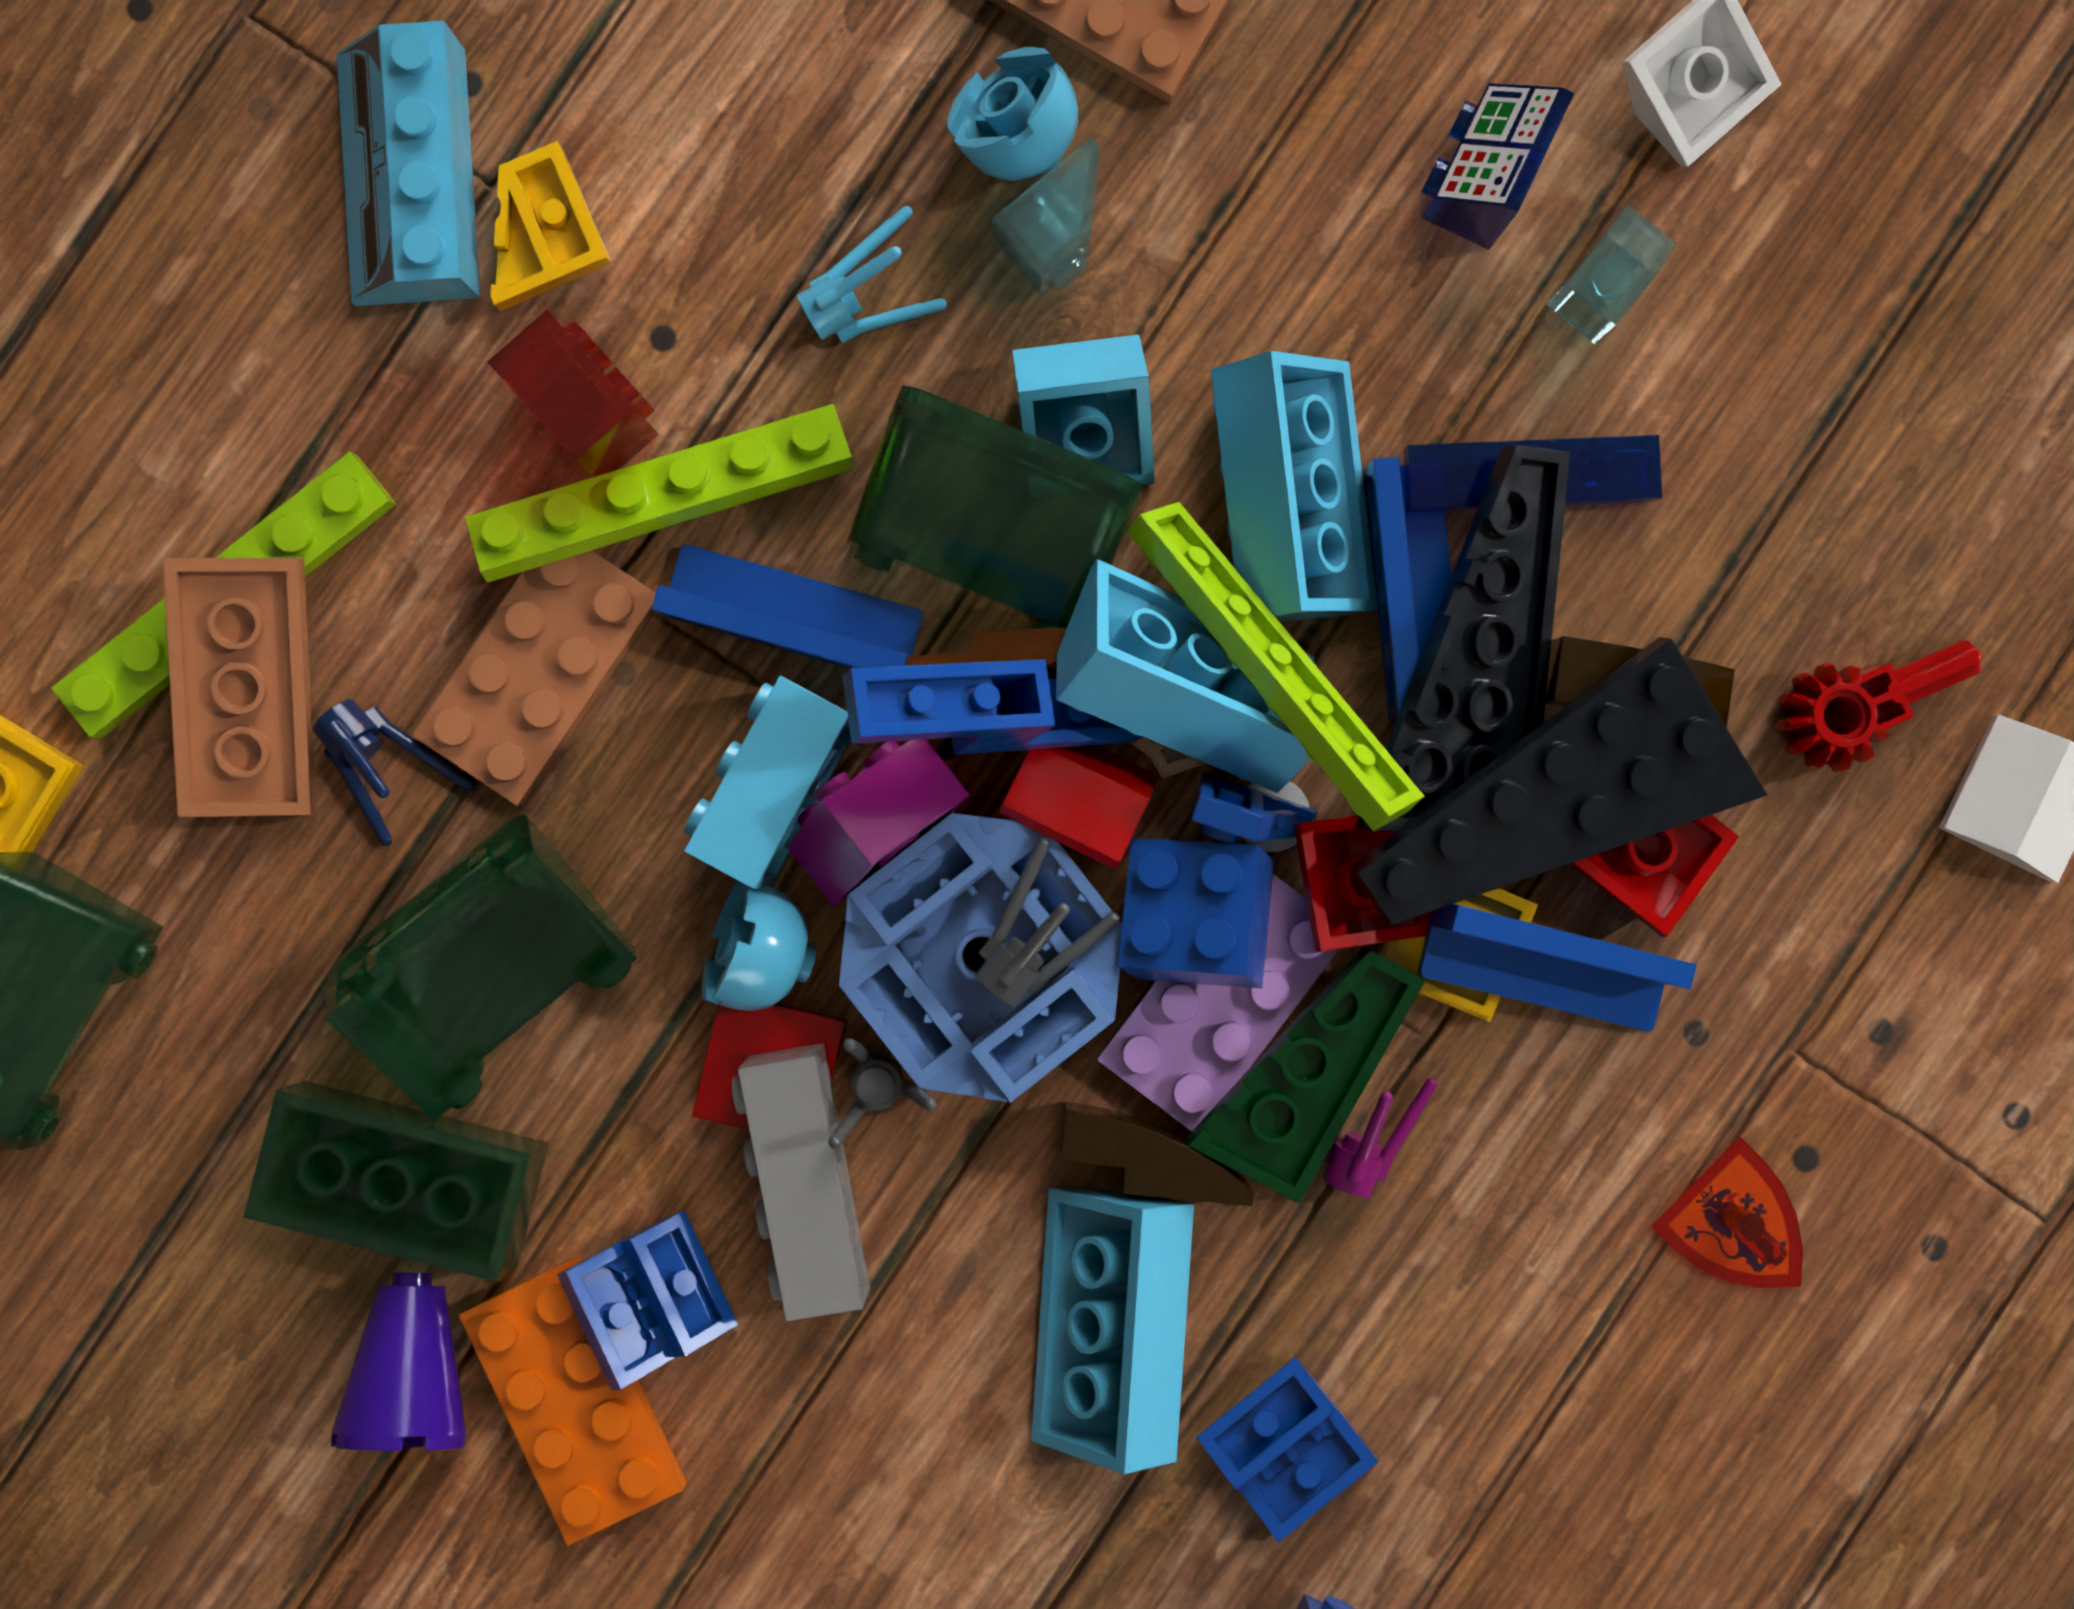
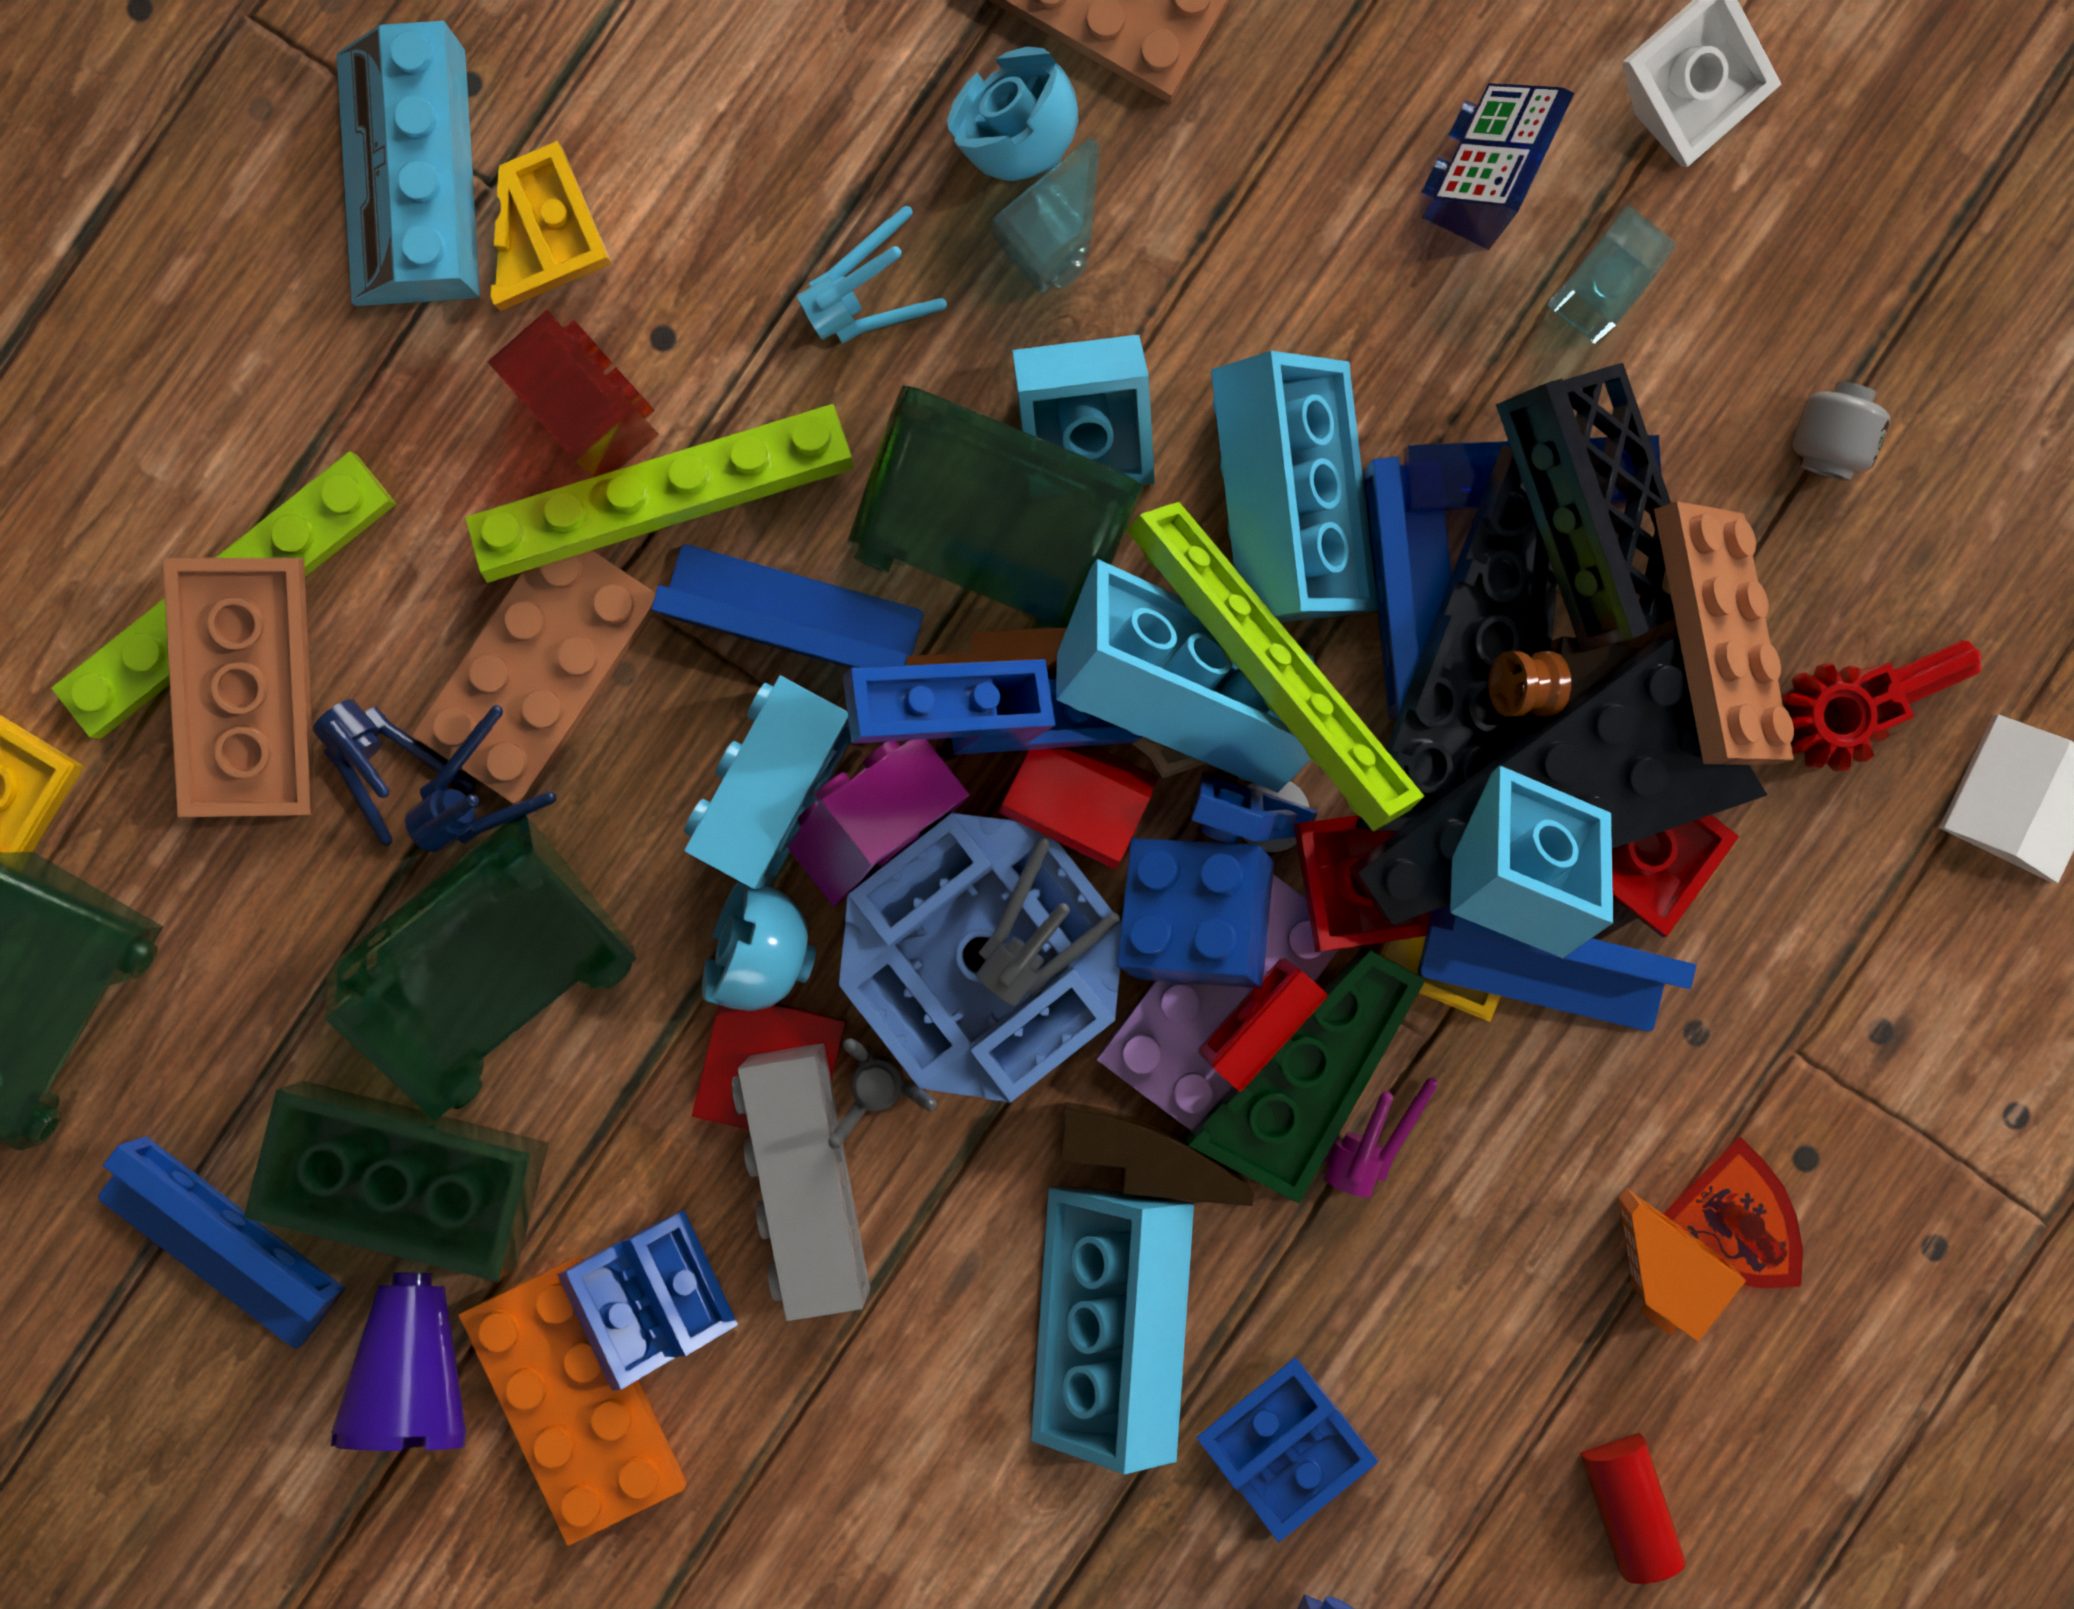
(216, 1241): none -> blue panel
(449, 813): none -> dark blue plant
(1262, 1024): none -> red brick
(1529, 684): none -> dark orange wheel
(1534, 865): none -> medium azure slope
(1576, 507): none -> black fence
(1634, 1510): none -> red brick
(1674, 1271): none -> orange slope
(1724, 635): none -> nougat plate
(1841, 431): none -> light grey head

